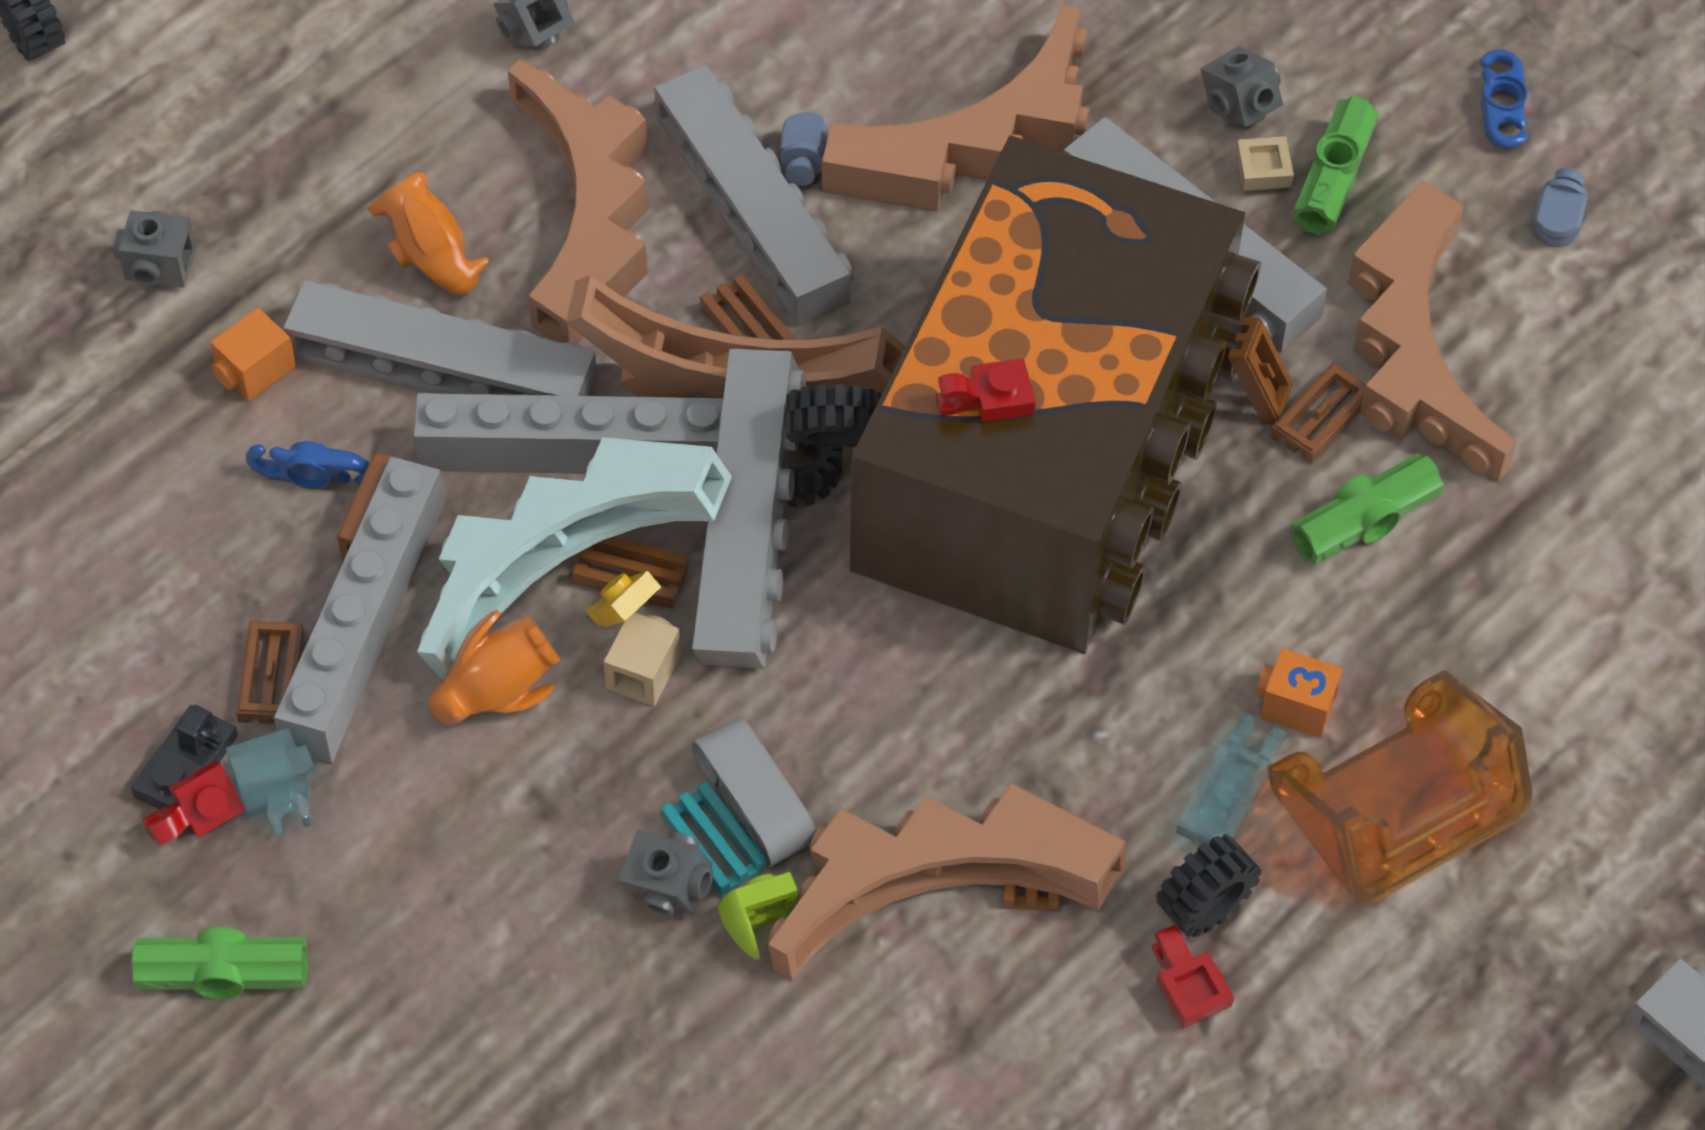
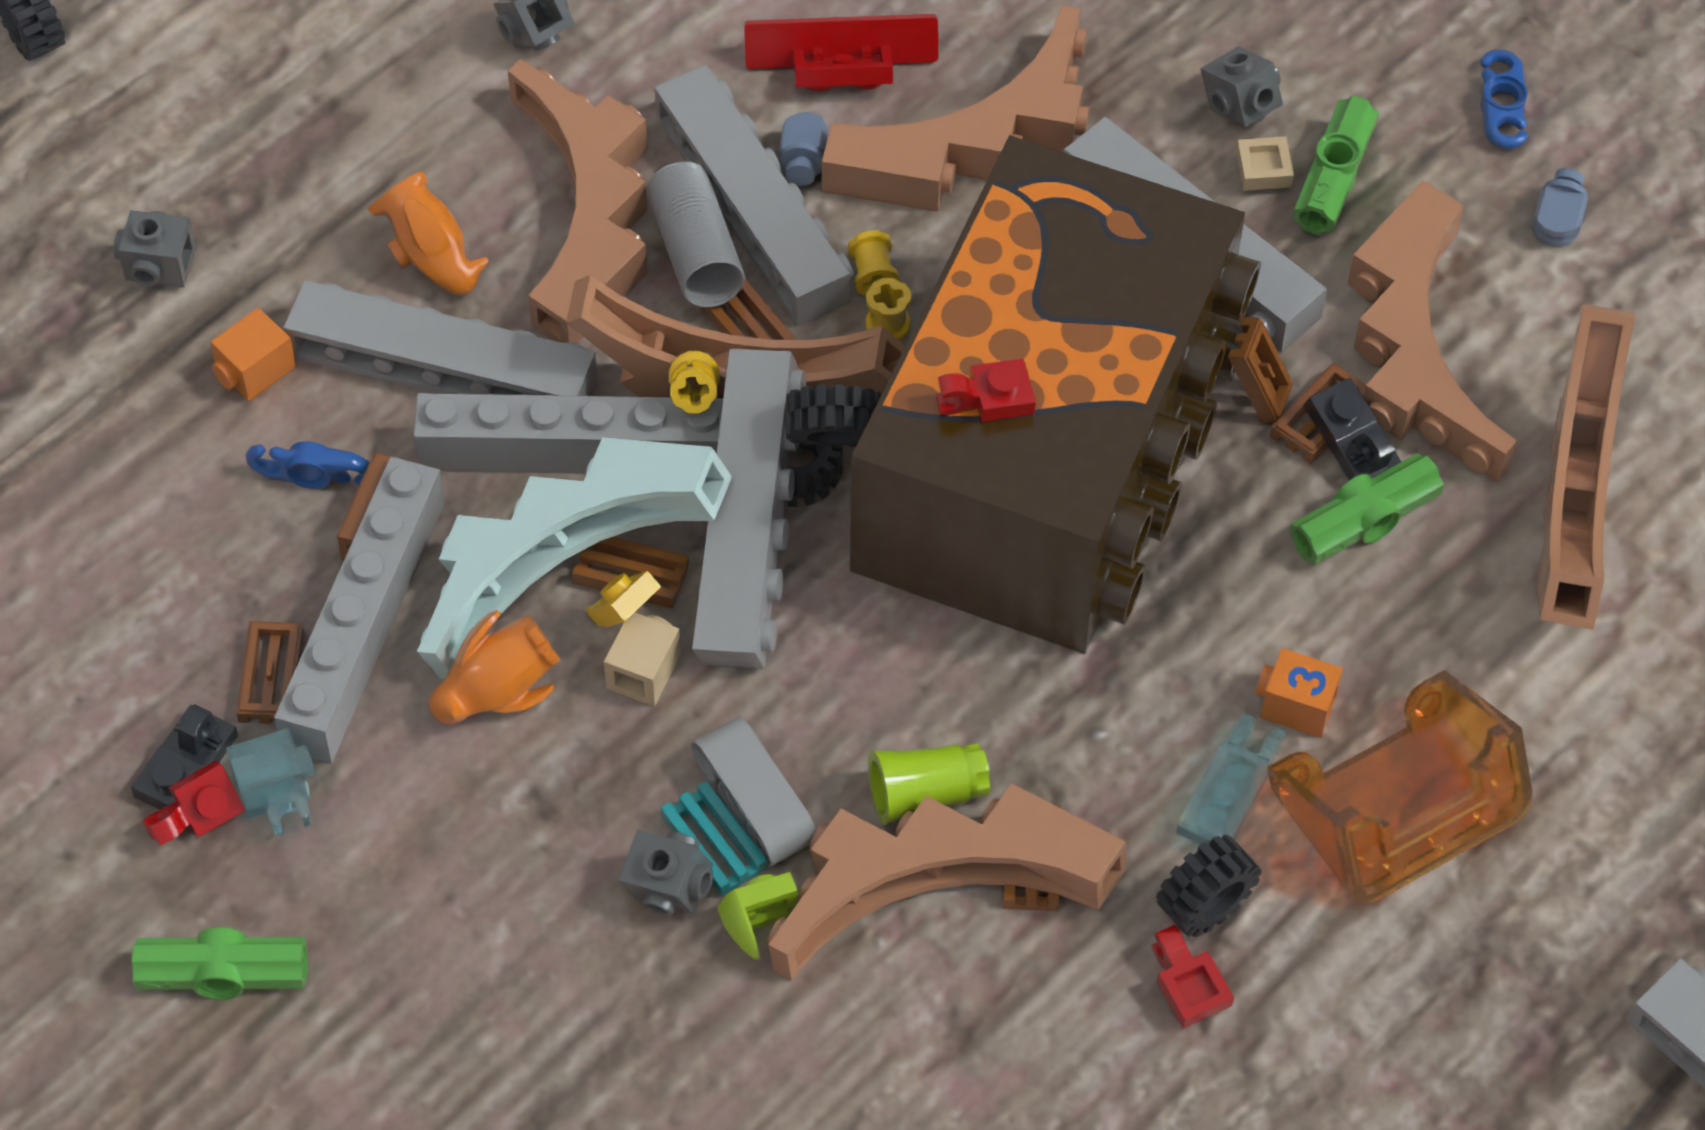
(695, 234): none -> light grey piece
(706, 374): none -> yellow bush
(842, 48): none -> red bracket
(872, 258): none -> yellow bush
(888, 306): none -> yellow bush
(943, 773): none -> lime plant
(1351, 430): none -> black hinge
(1581, 448): none -> nougat arch

